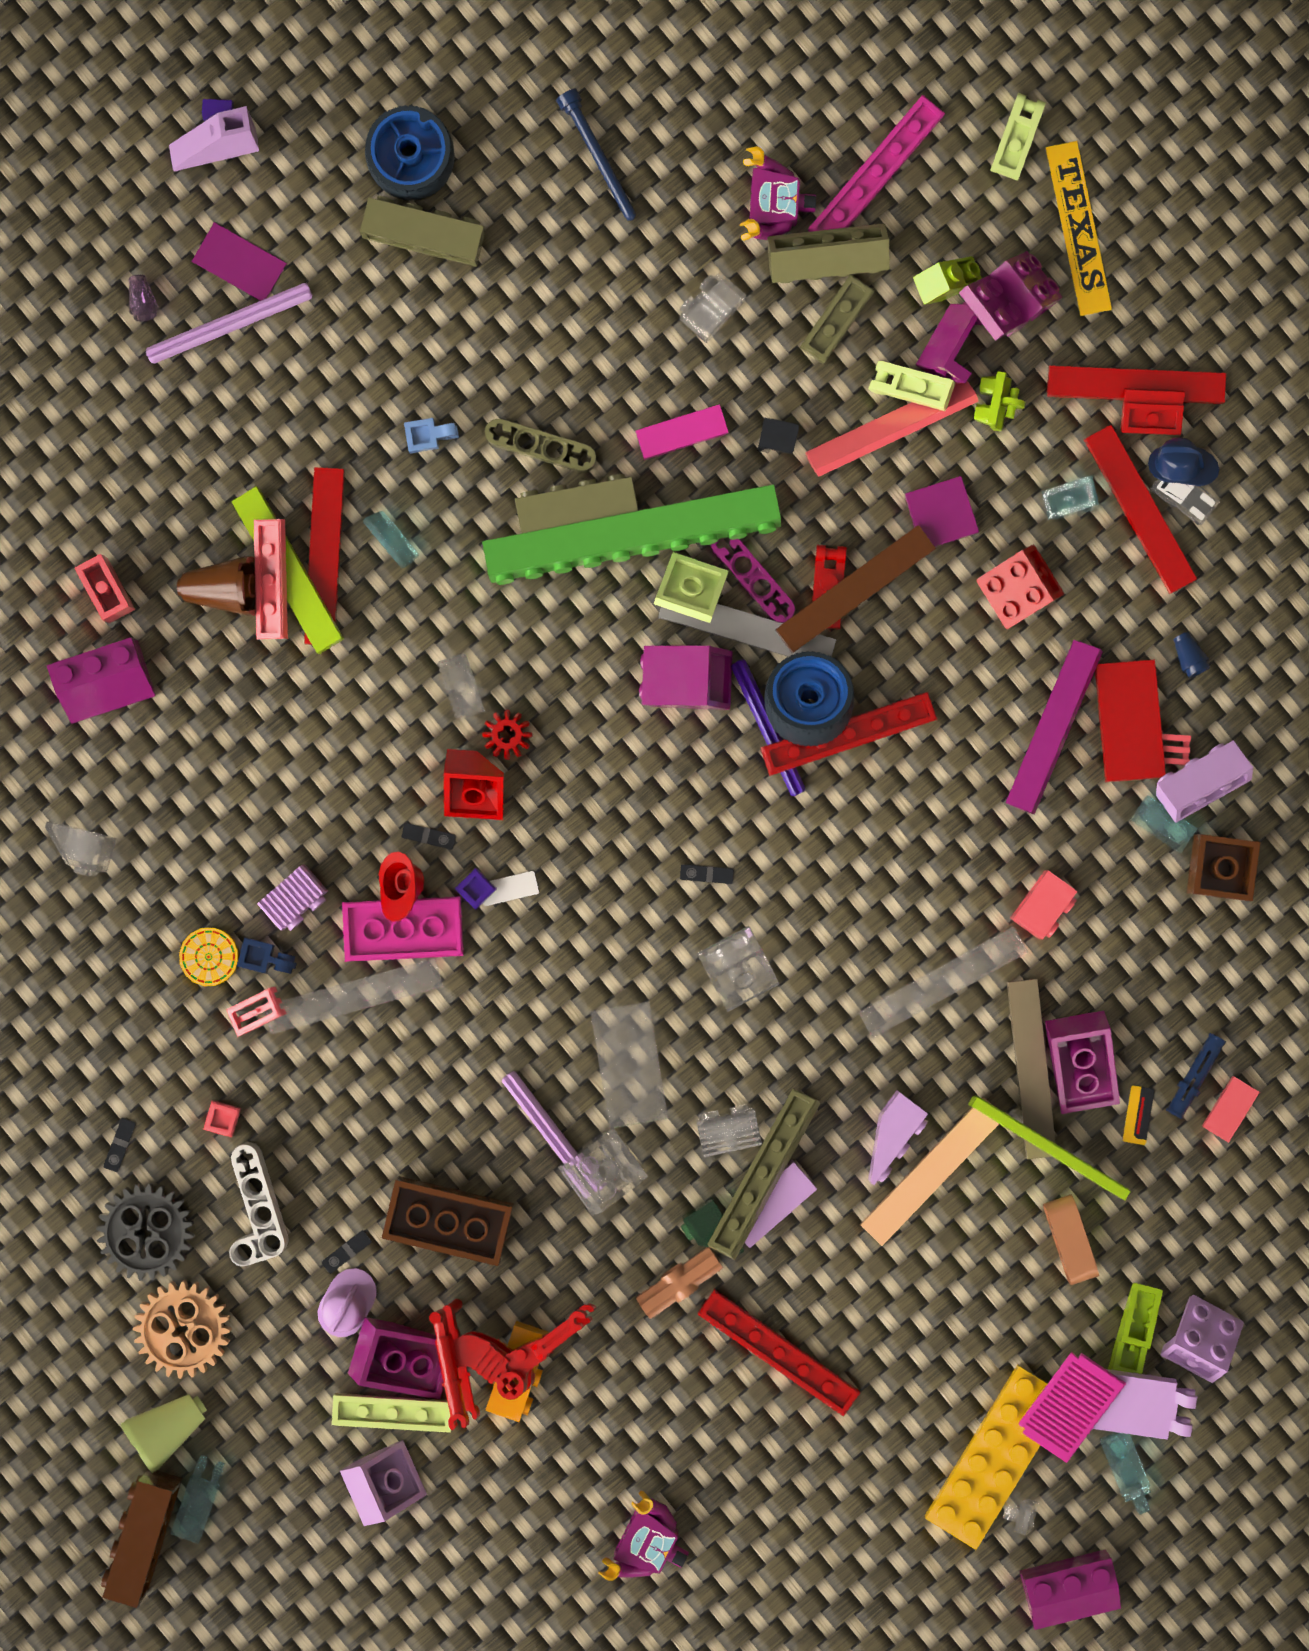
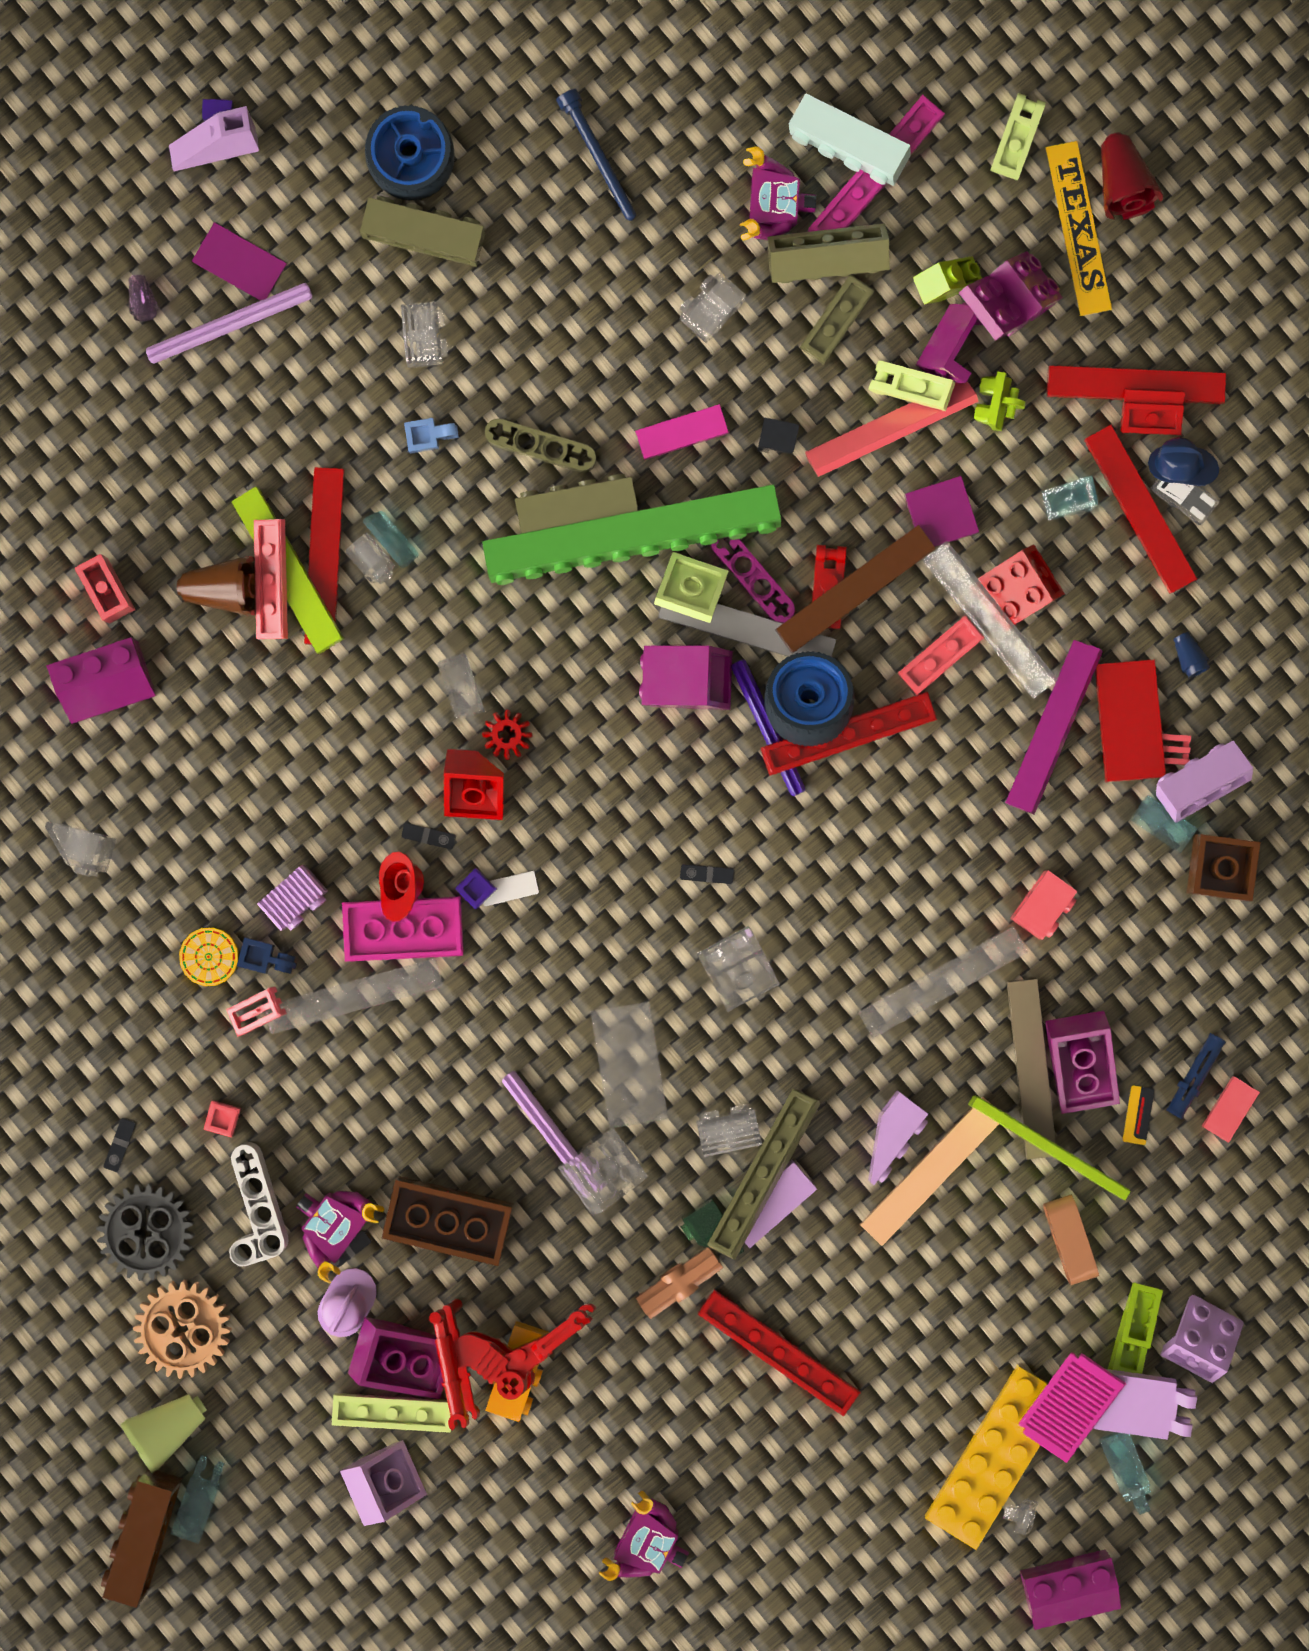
(334, 1226): none -> magenta torso
(370, 559): none -> clear brick
(422, 334): none -> clear brick
(849, 140): none -> light aqua brick
(940, 655): none -> coral tile
(990, 619): none -> clear tile
(1127, 181): none -> dark red cone

